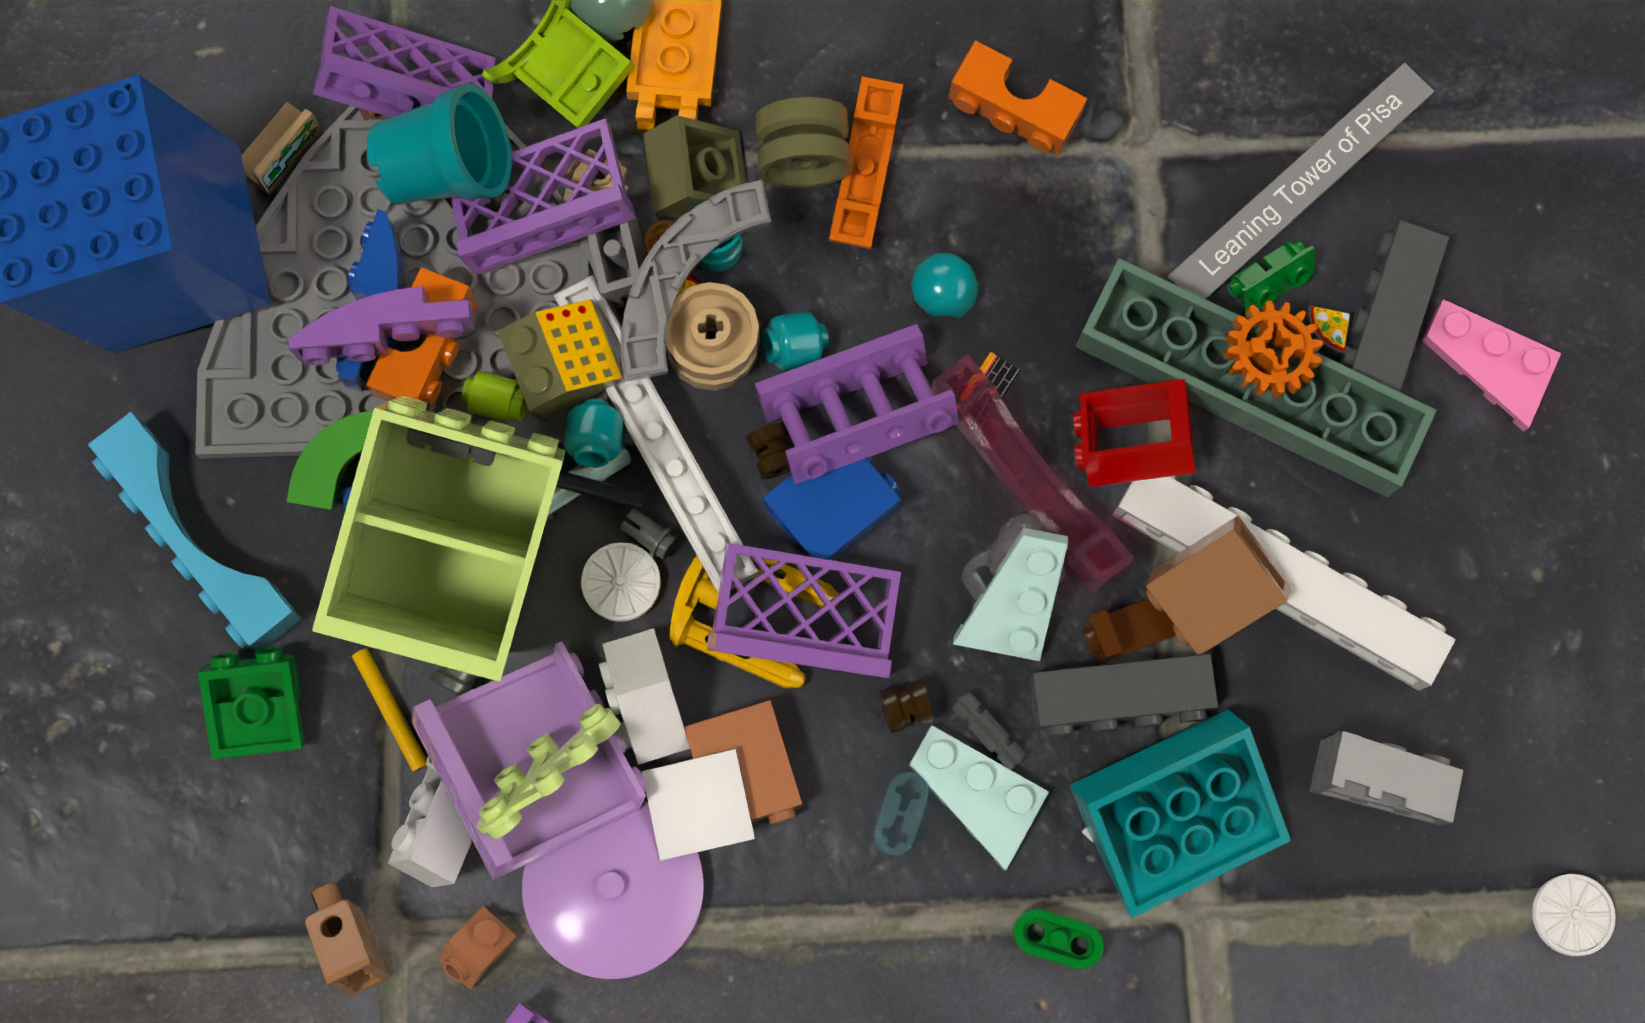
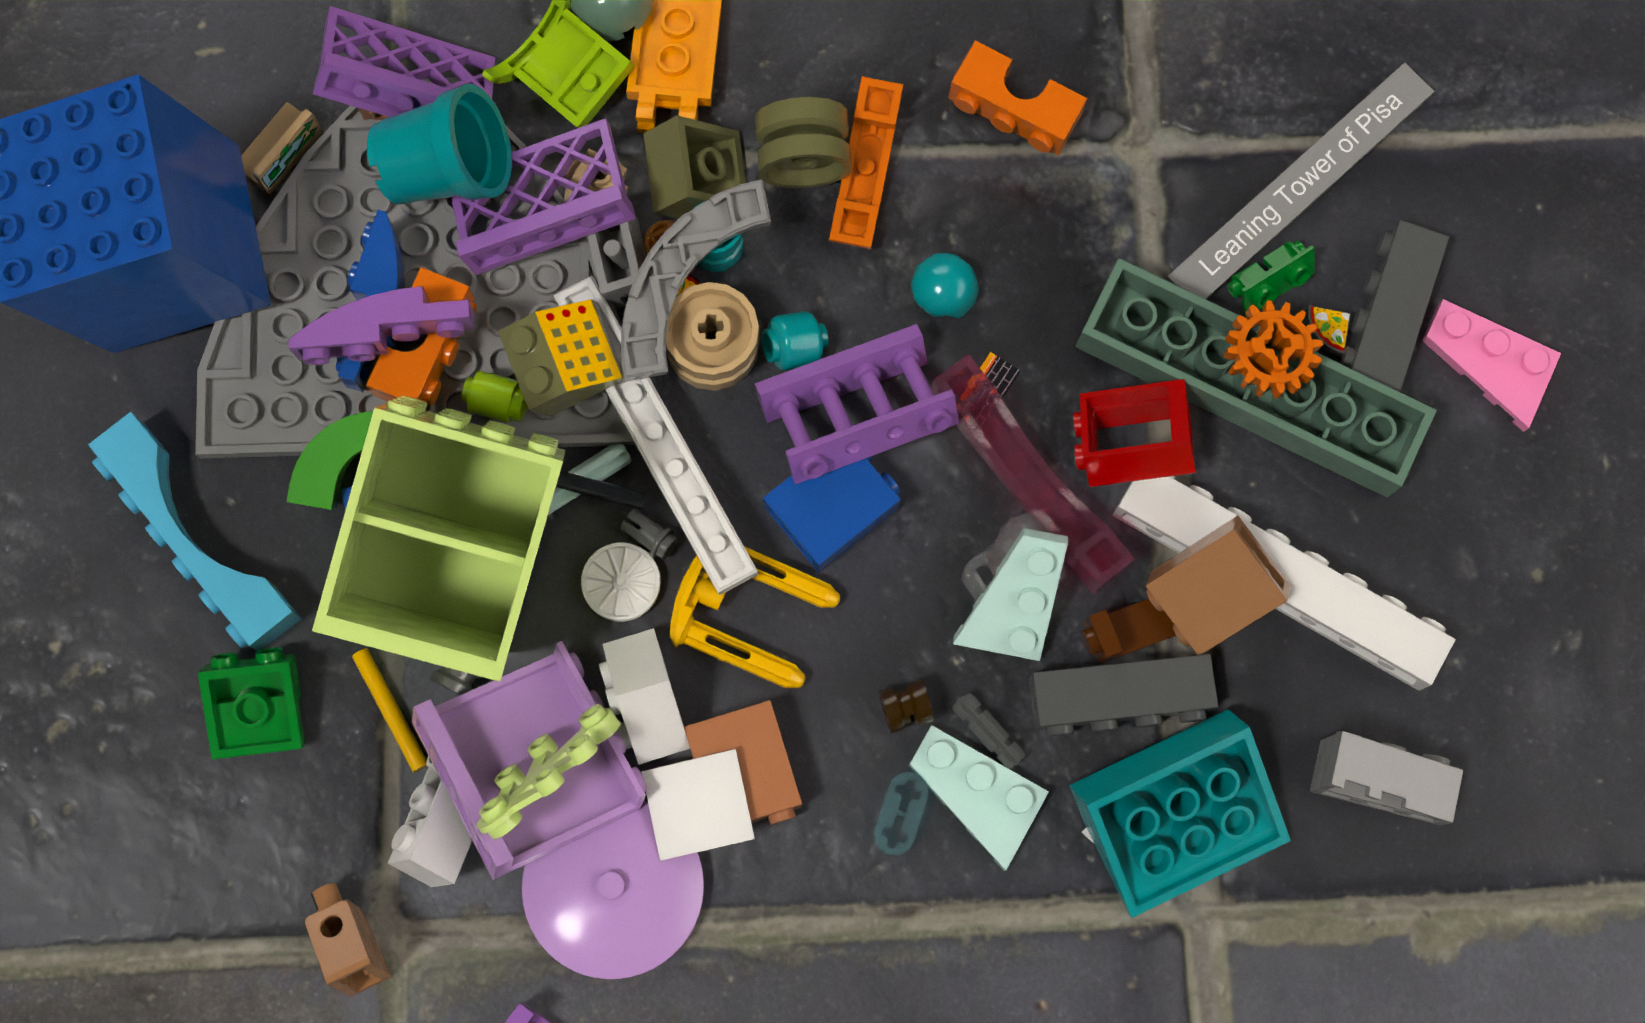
(450, 447): dark grey axle -> none
(475, 948): nougat bracket -> none
(593, 433): teal head -> none
(770, 447): dark brown wheel -> none
(796, 649): medium lavender fence -> none
(1057, 938): green plate -> none
(1573, 915): white wheel -> none

